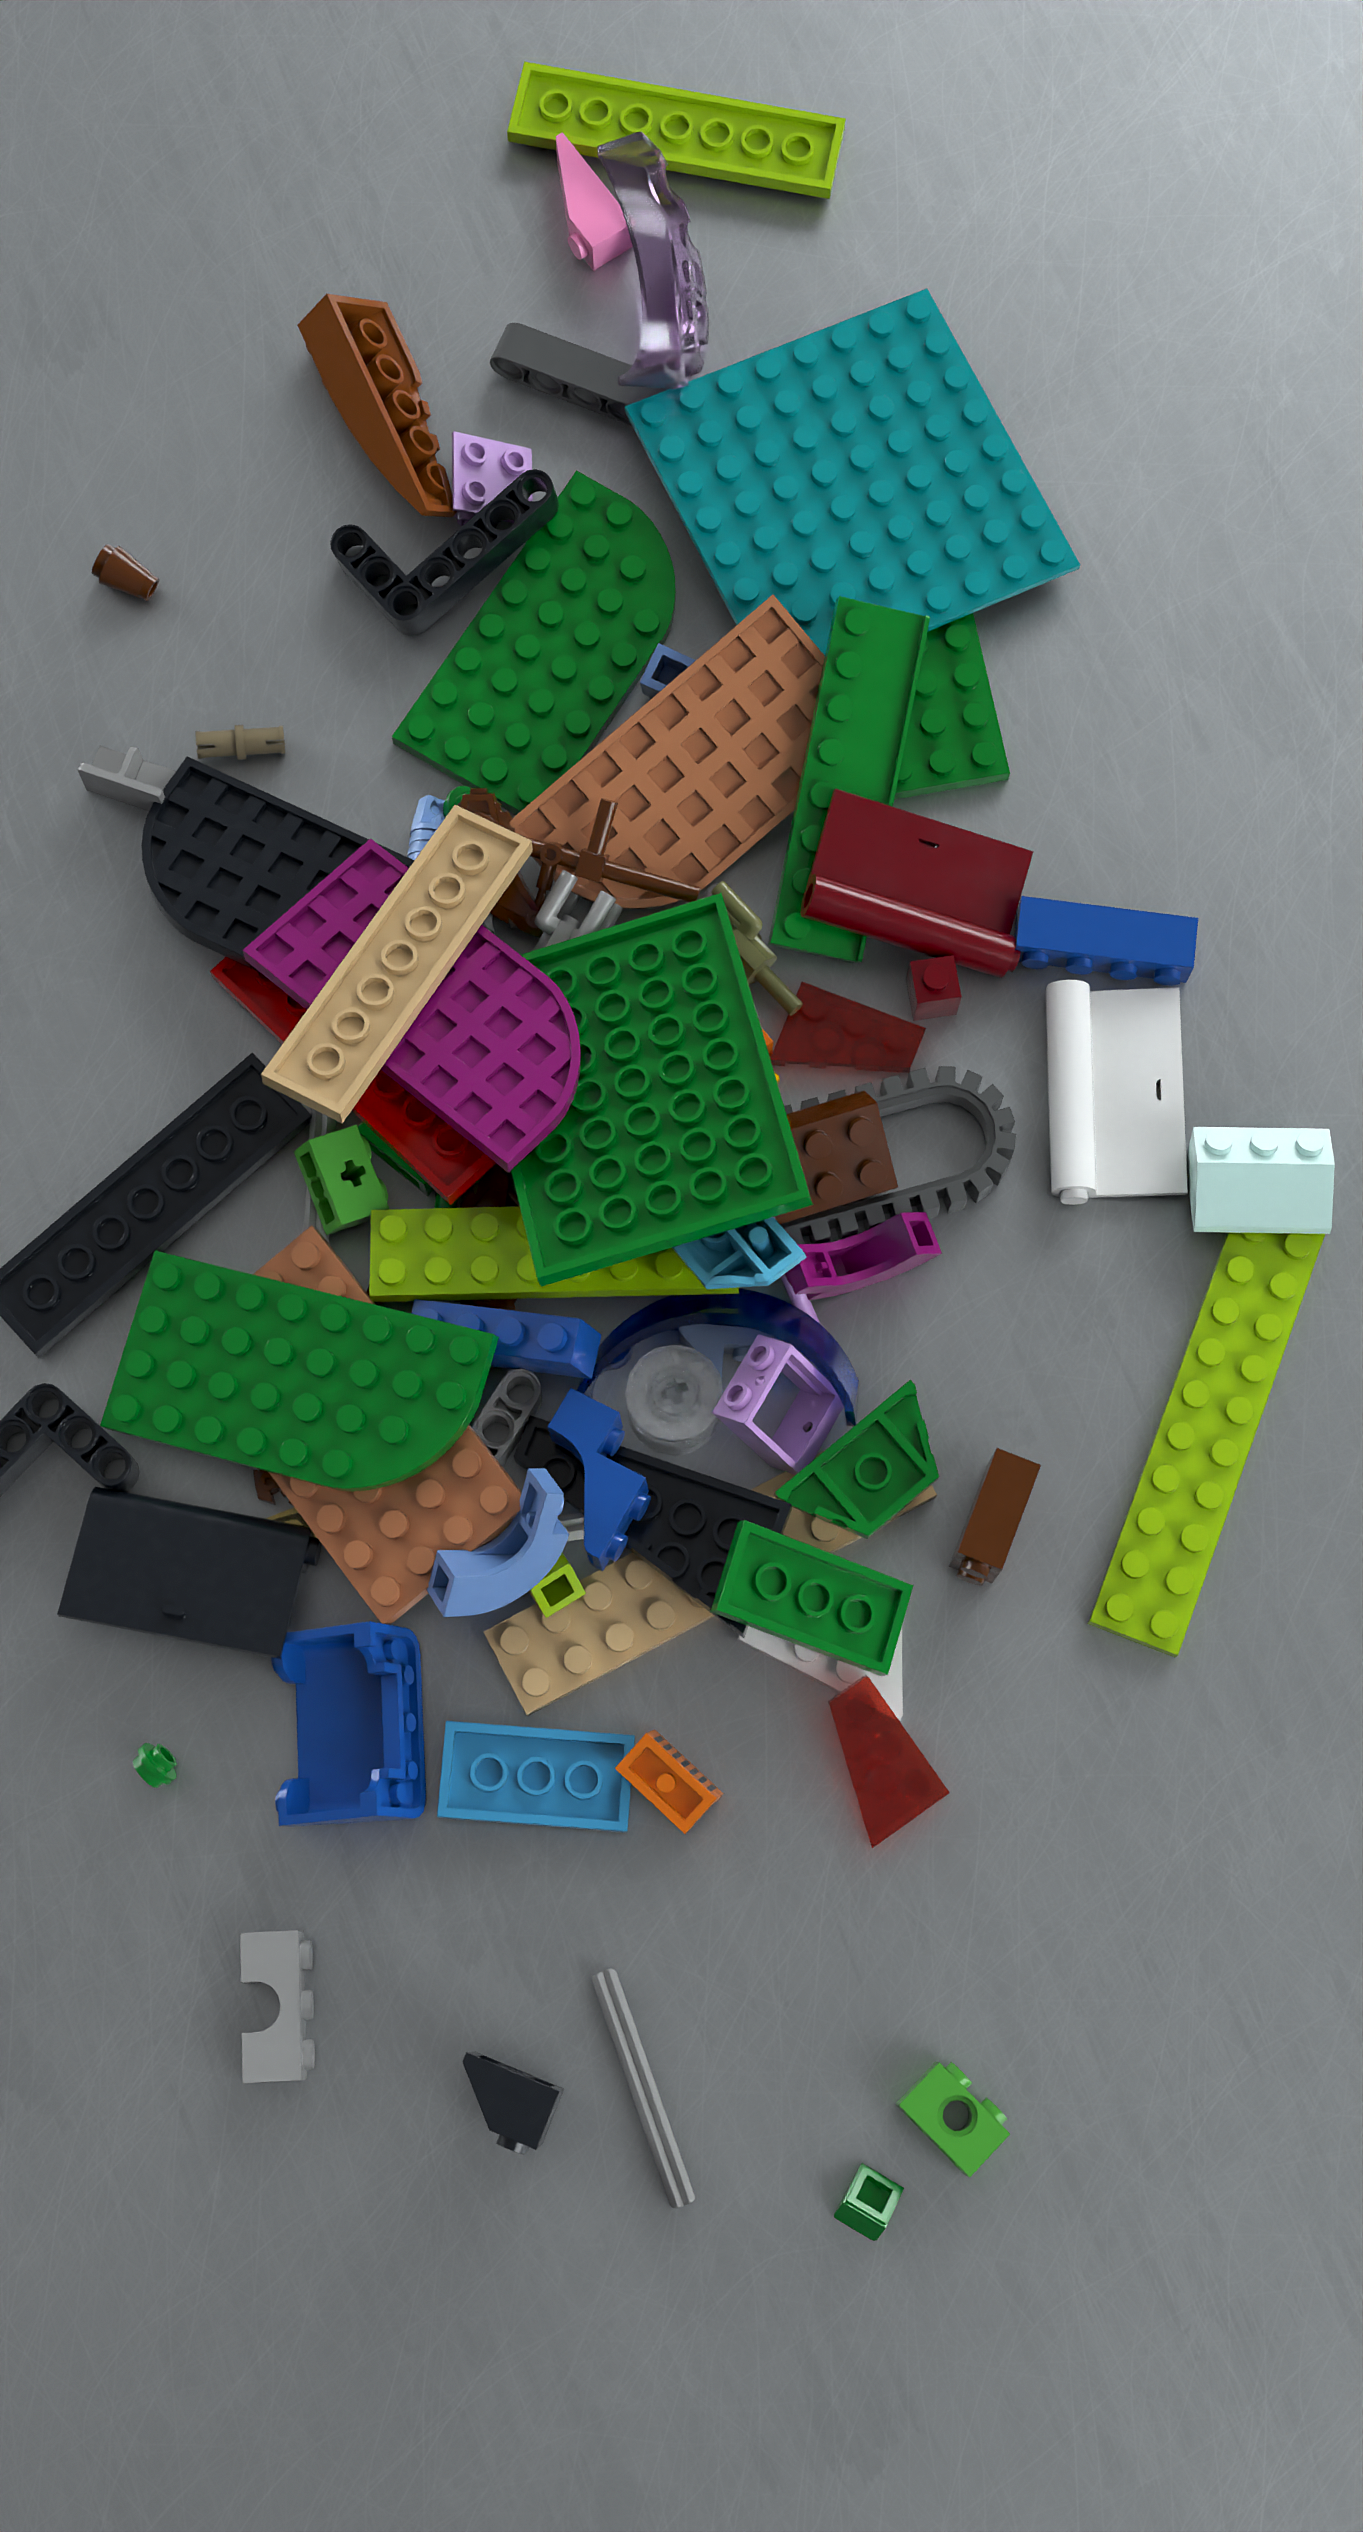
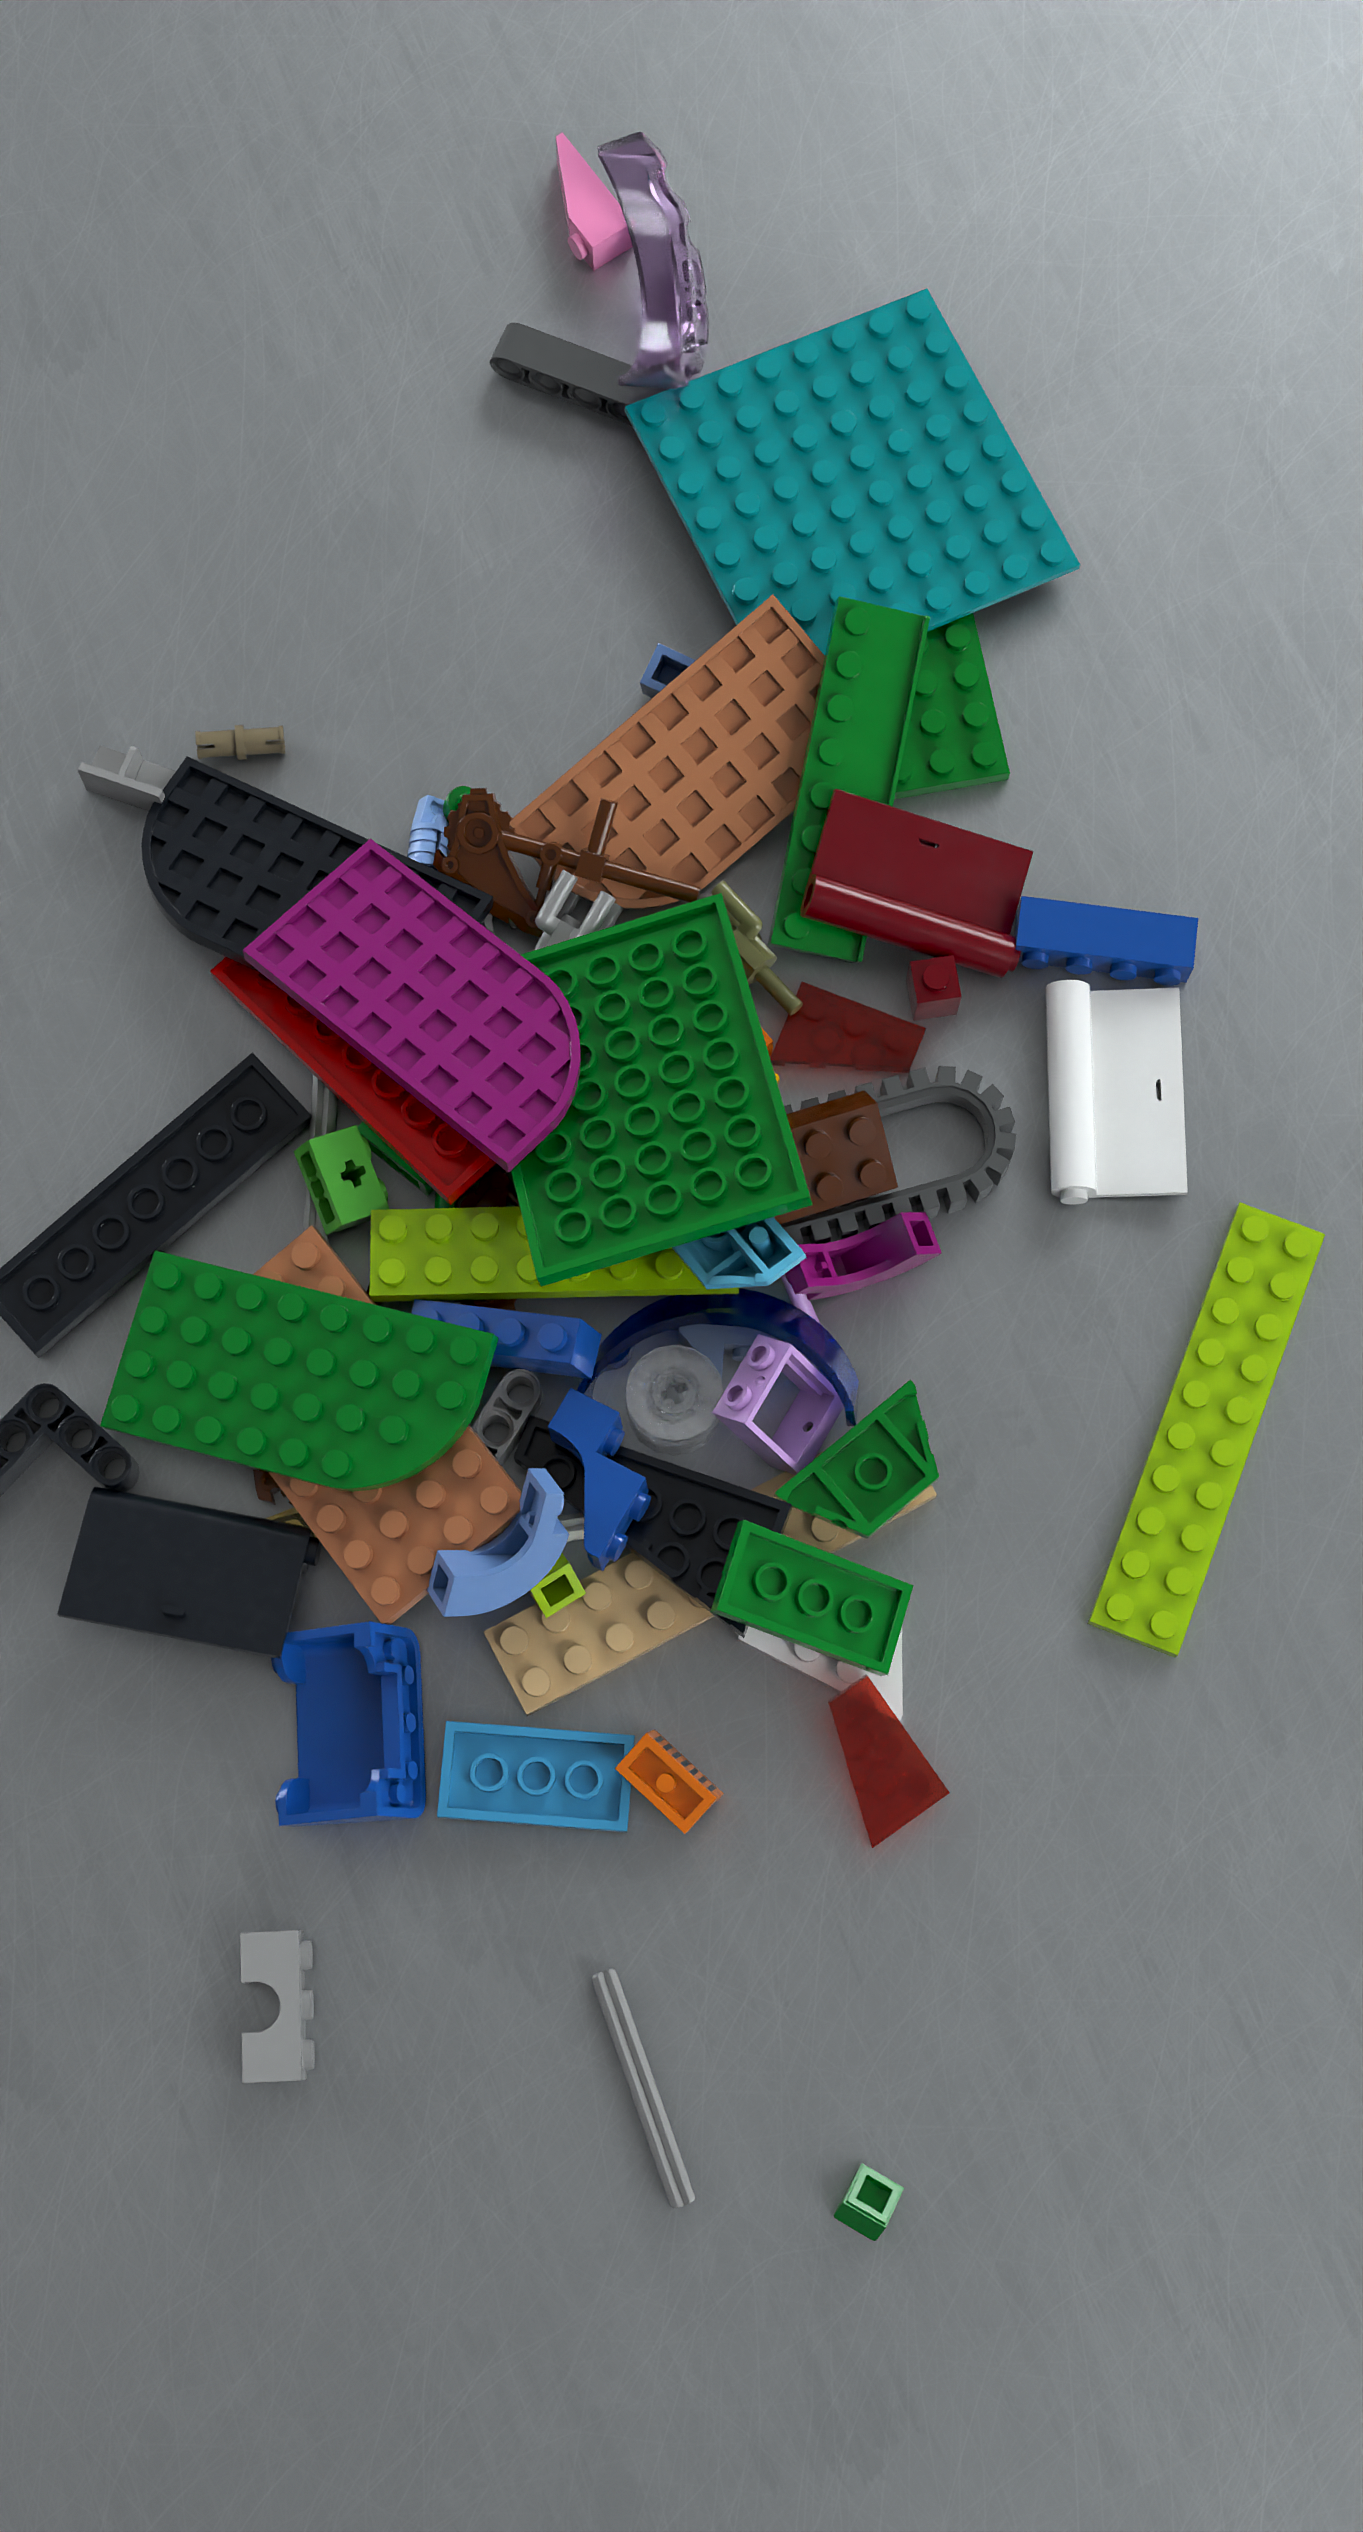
(124, 573): reddish brown cone -> none
(155, 1765): green plate -> none
(377, 395): dark orange wedge -> none
(397, 964): tan plate -> none
(449, 557): black beam -> none
(483, 471): lavender hinge -> none
(512, 2101): black slope -> none
(549, 650): green plate -> none
(692, 129): lime plate -> none
(925, 2106): bright green brick -> none
(994, 1517): reddish brown brick -> none
(1261, 1180): light aqua slope -> none

